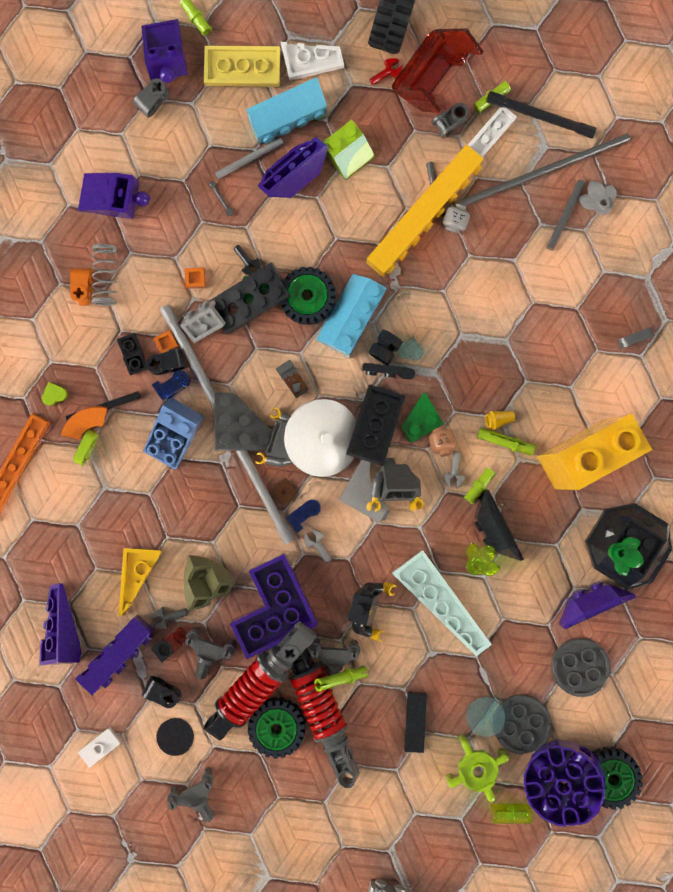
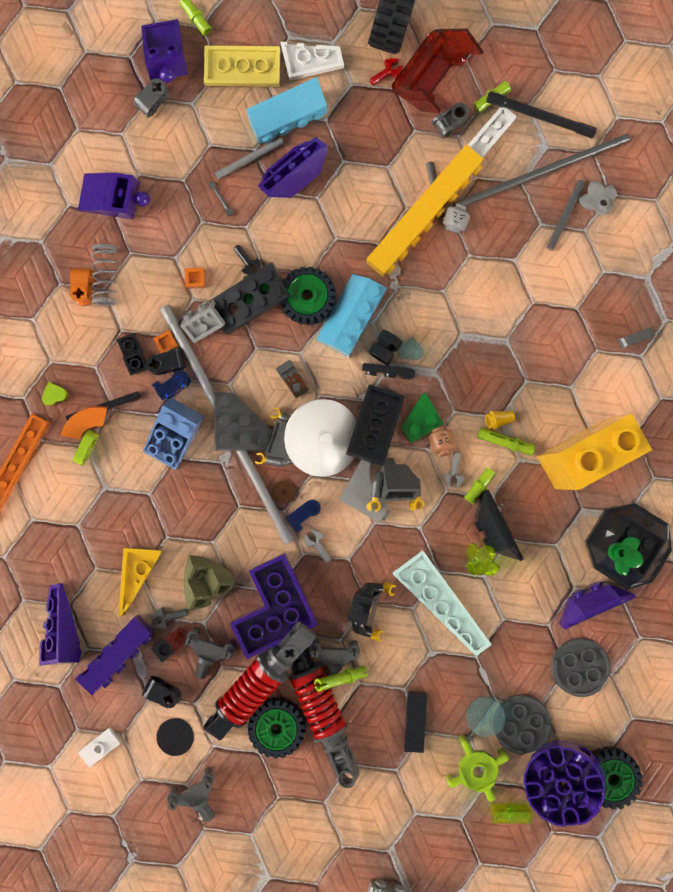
(348, 149): lime slope -> none

